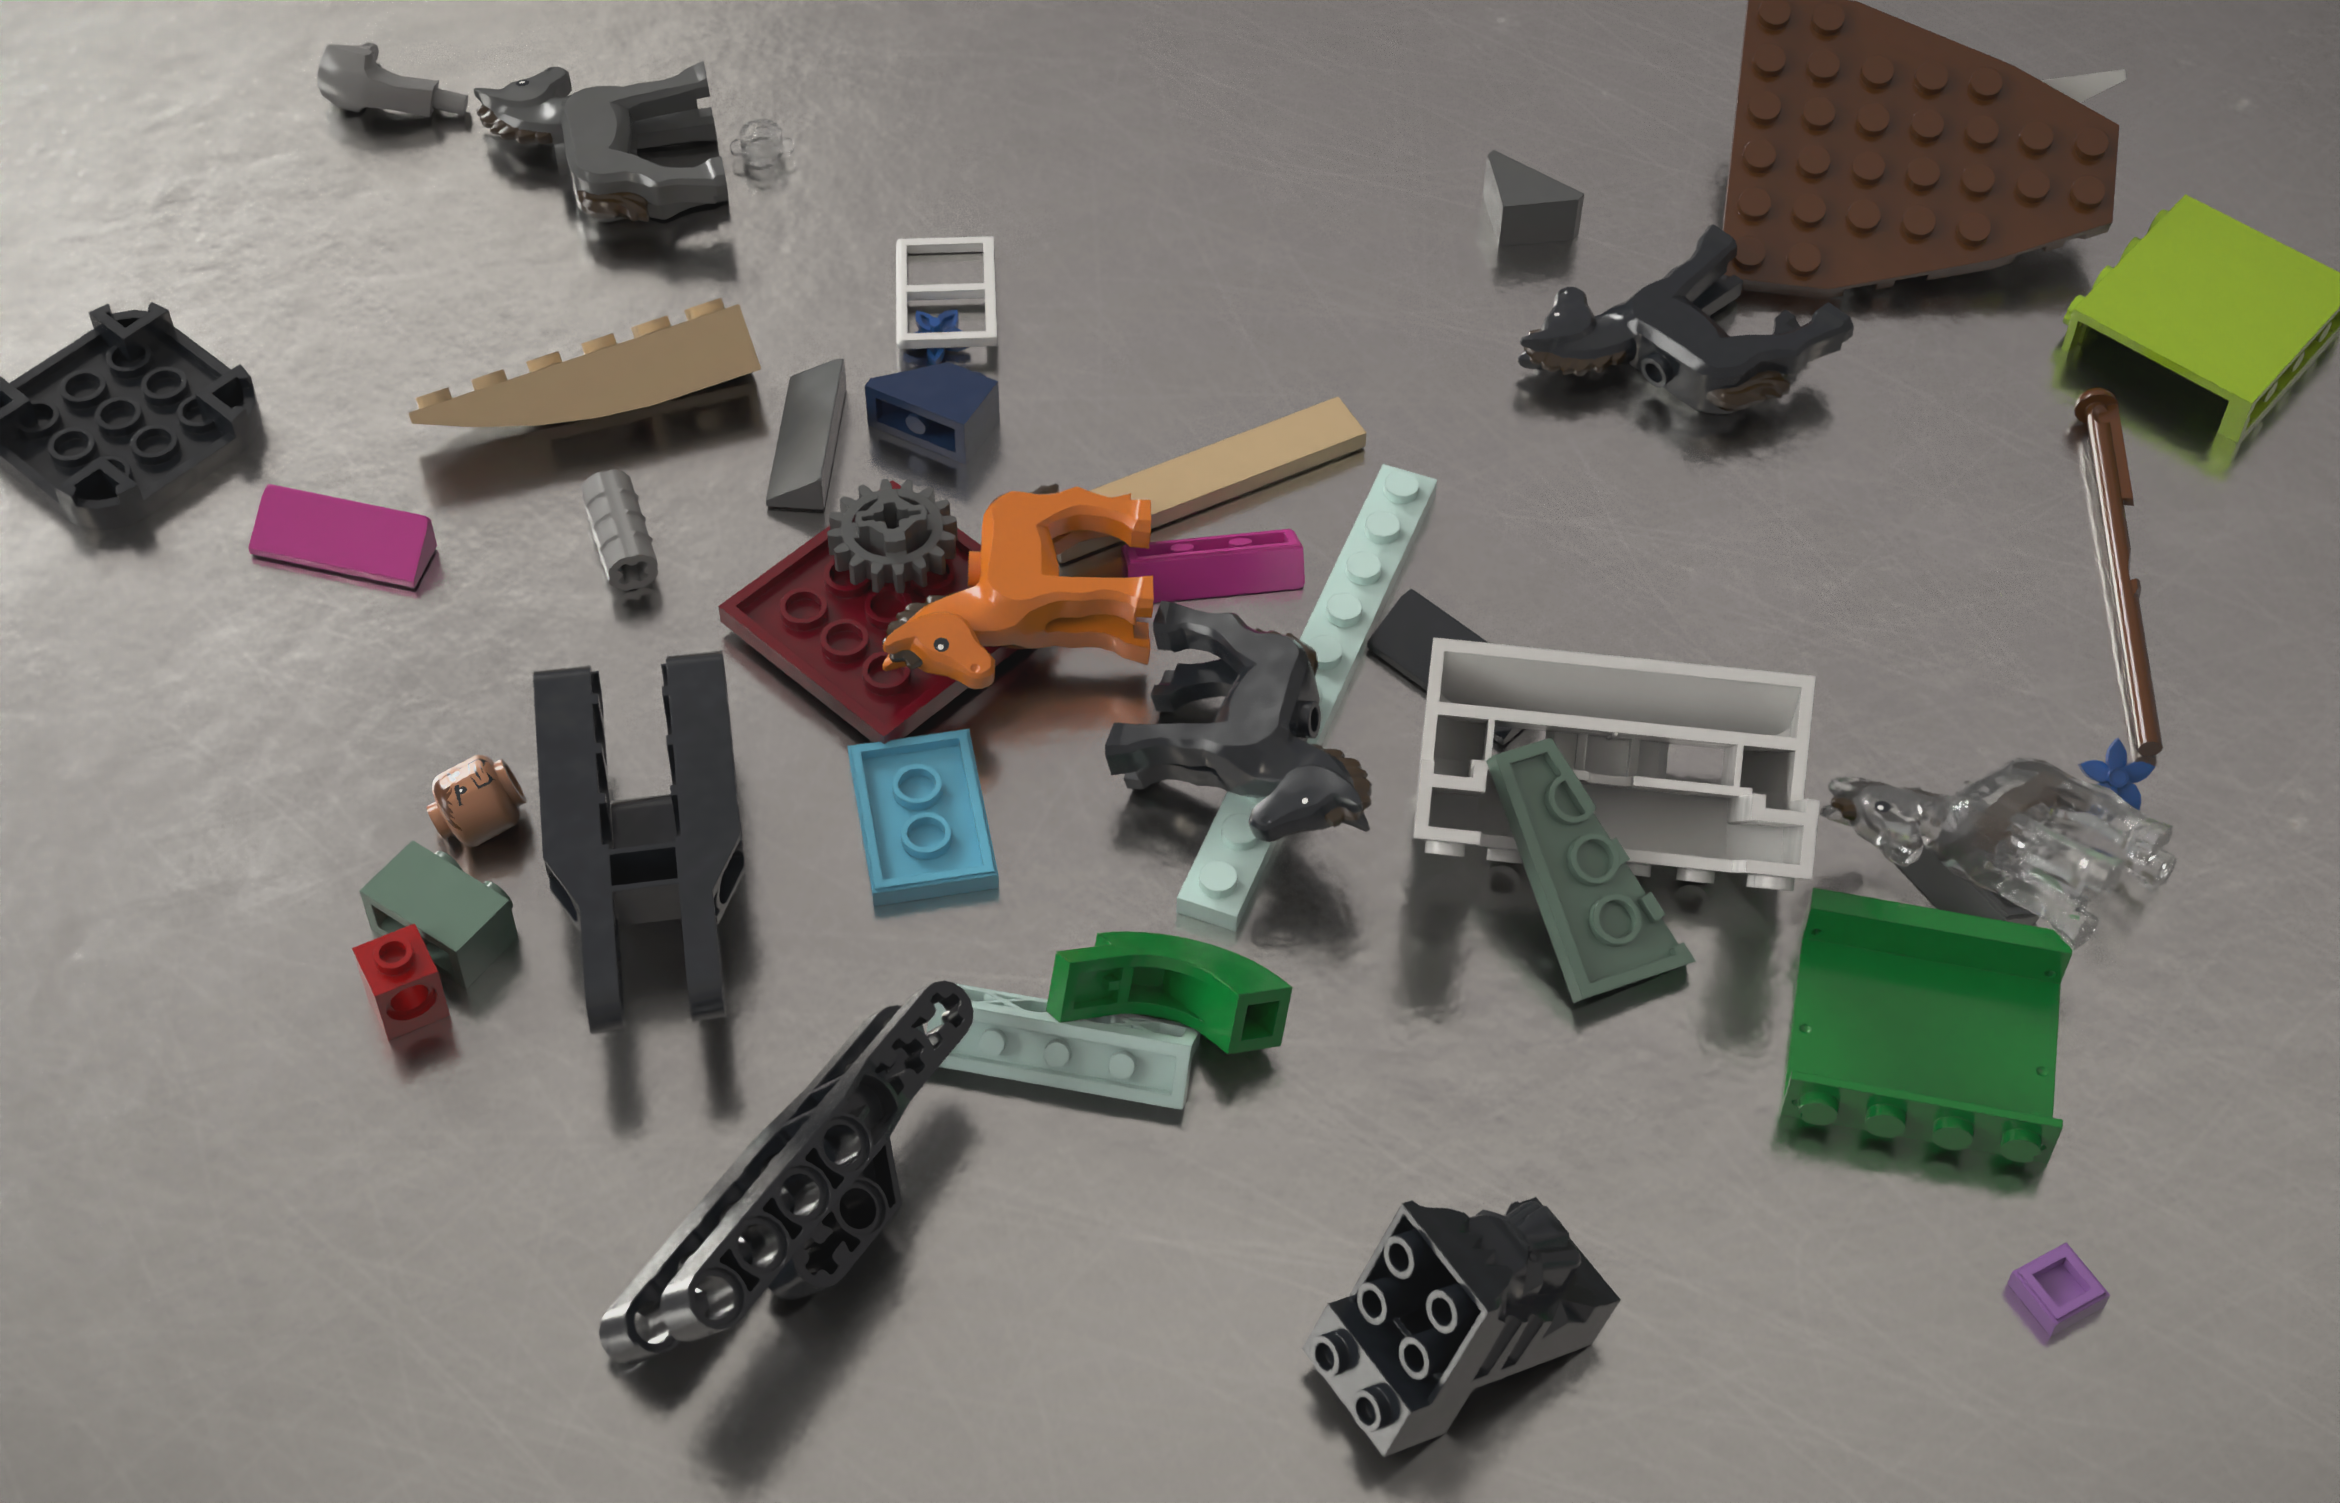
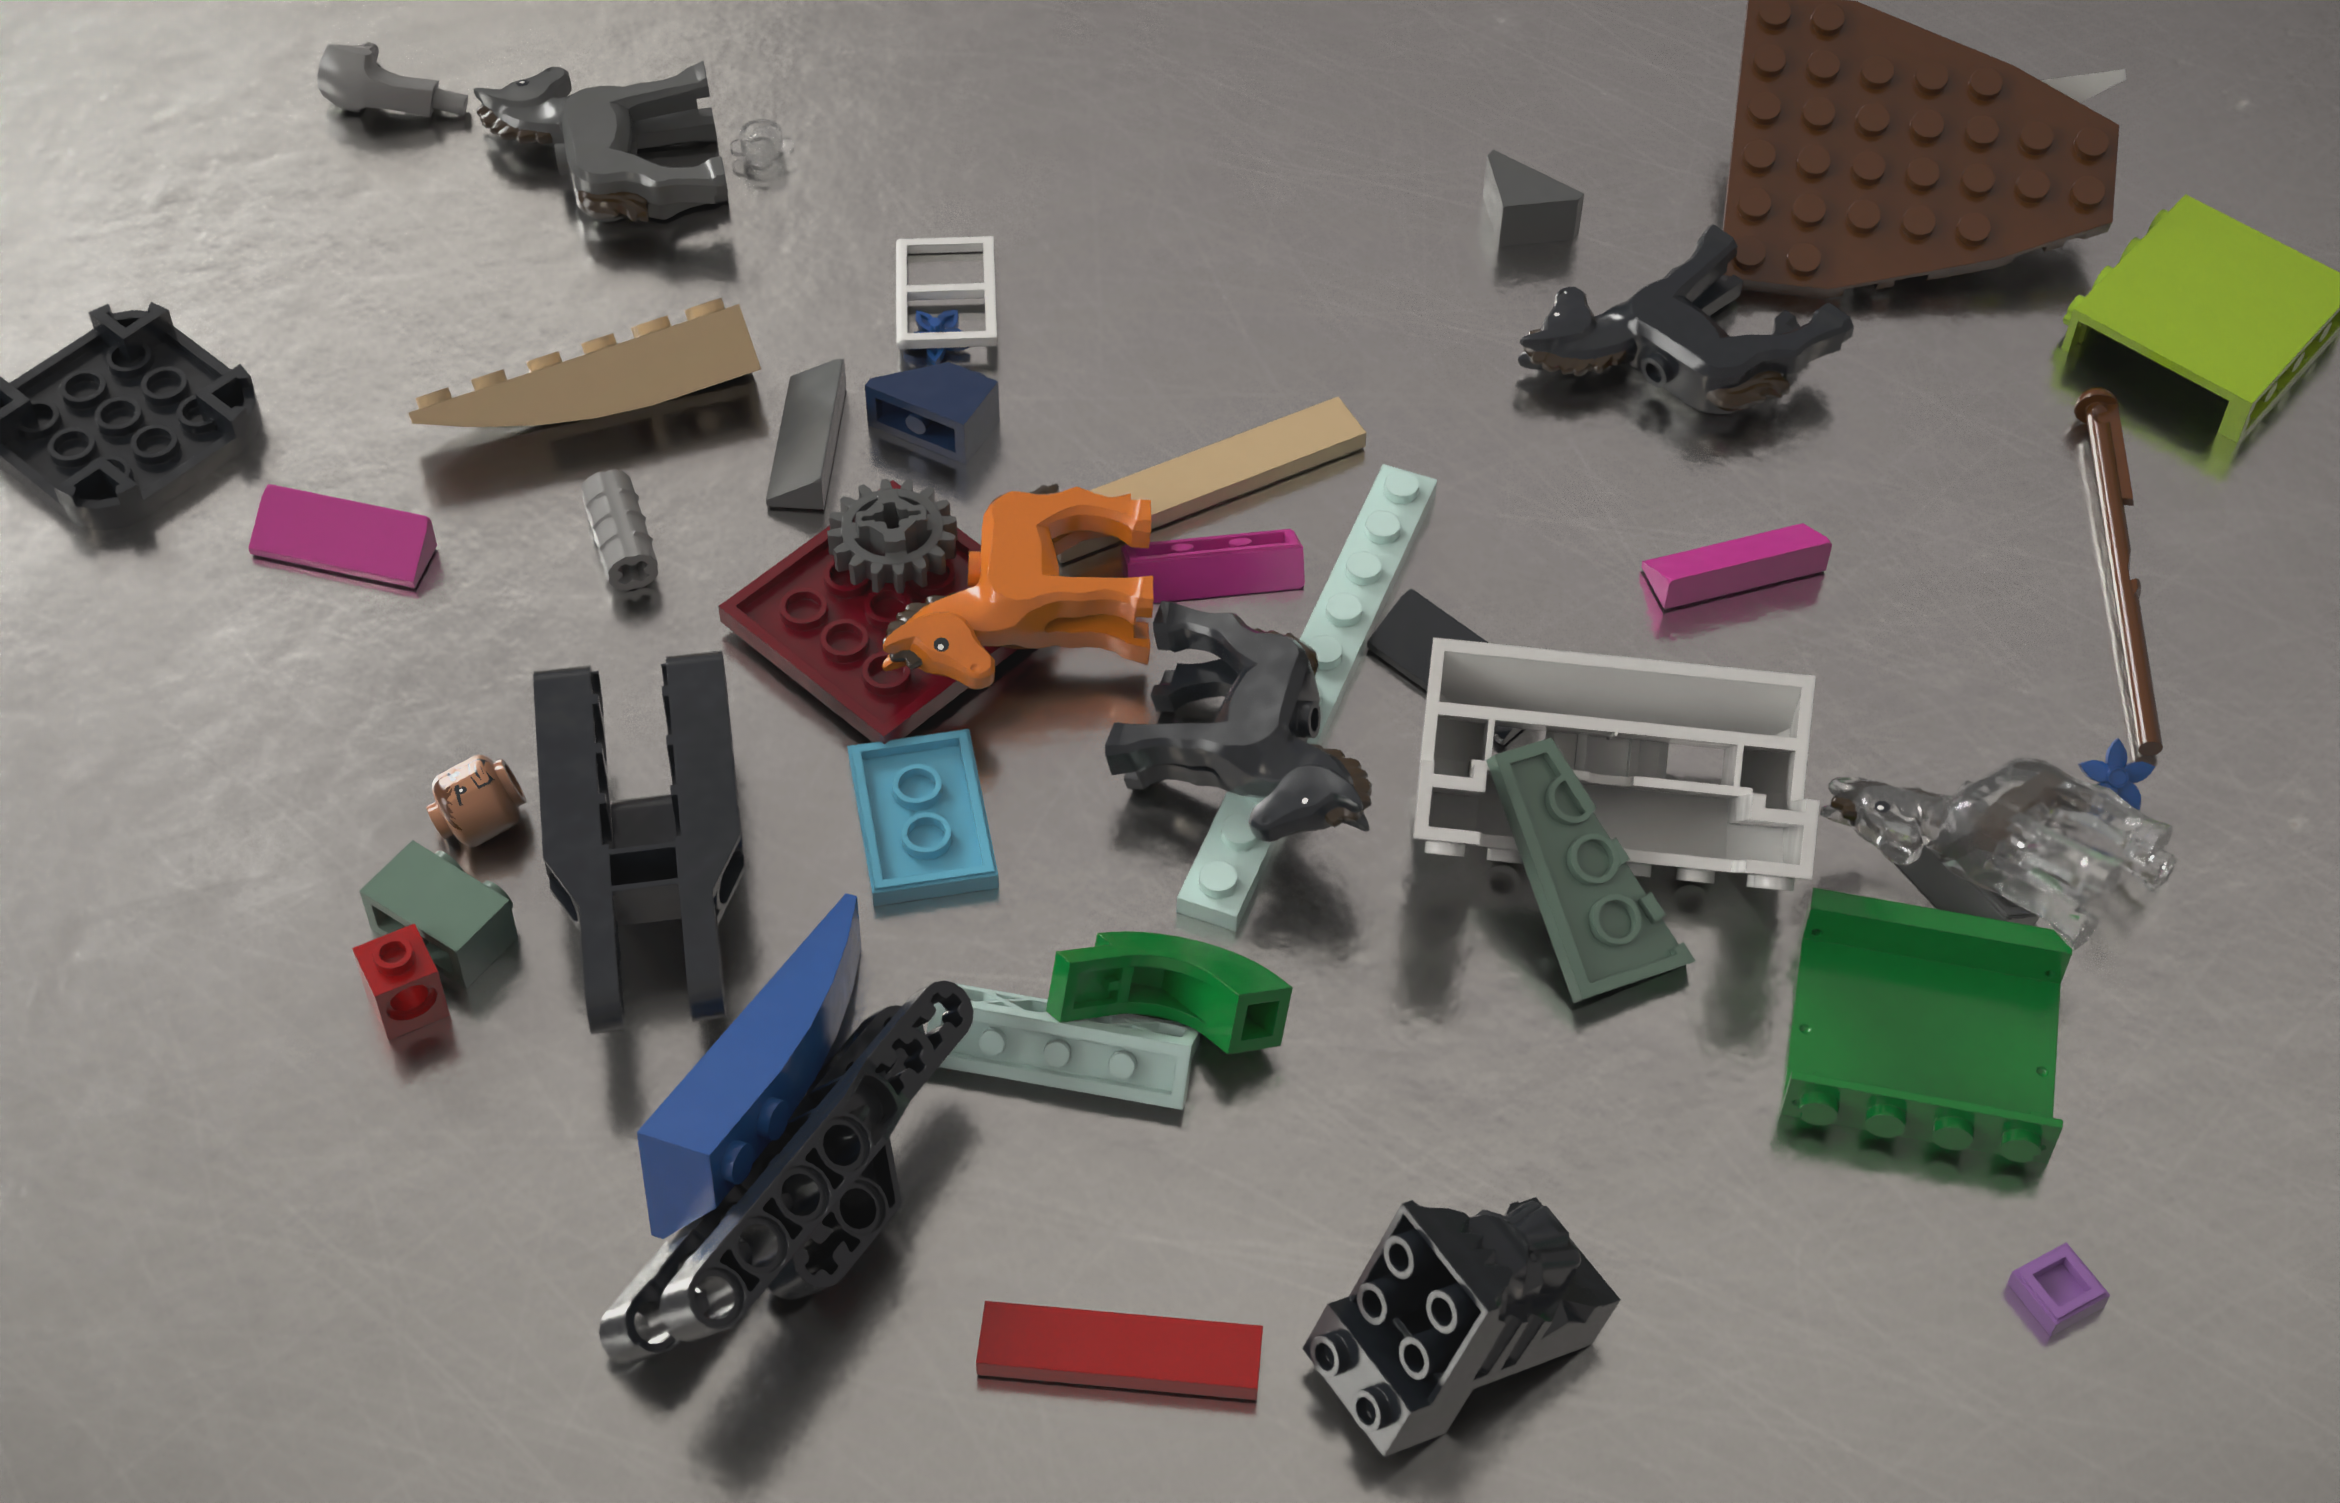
(749, 1078): none -> blue wedge
(1120, 1350): none -> red tile
(1737, 565): none -> dark pink slope

